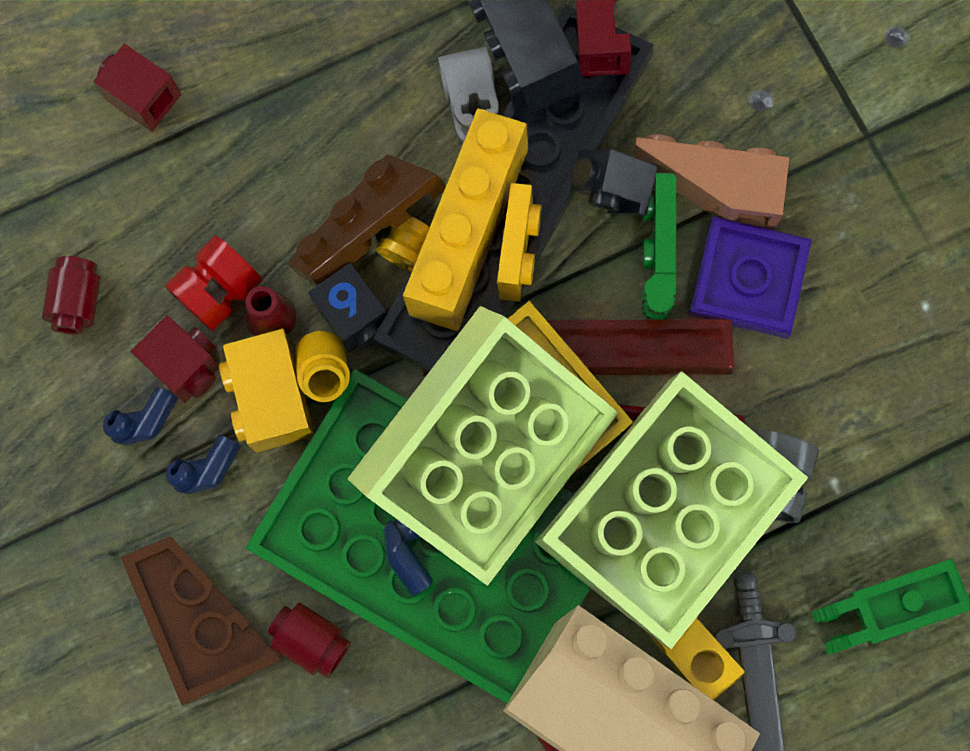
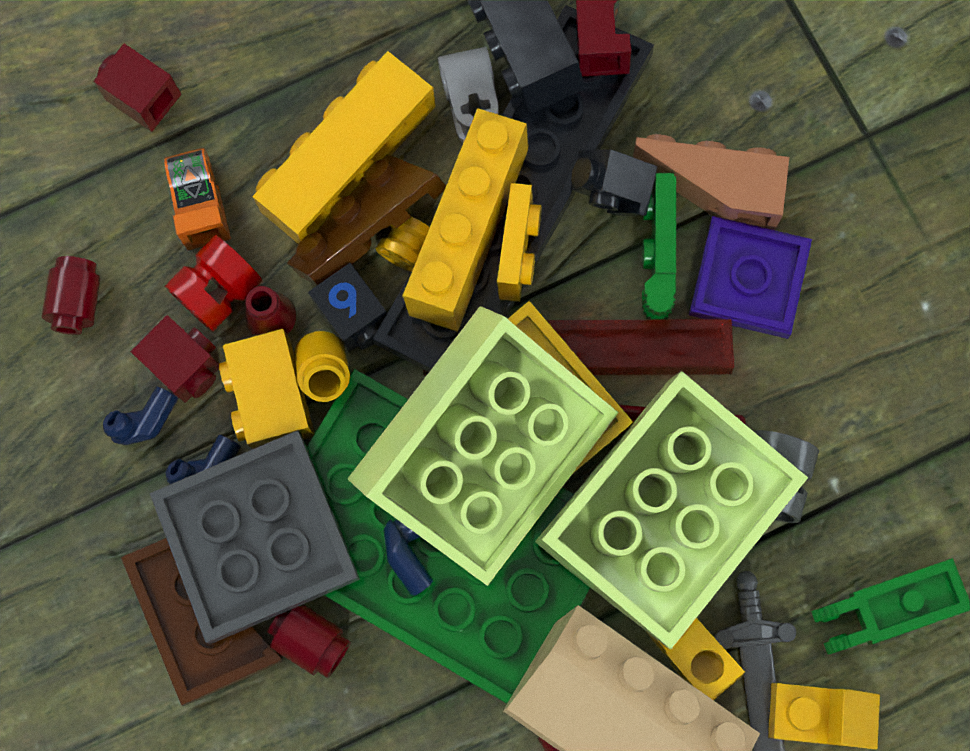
(195, 199): none -> leg
(254, 537): none -> dark grey plate
(354, 135): none -> yellow brick
(824, 715): none -> yellow slope

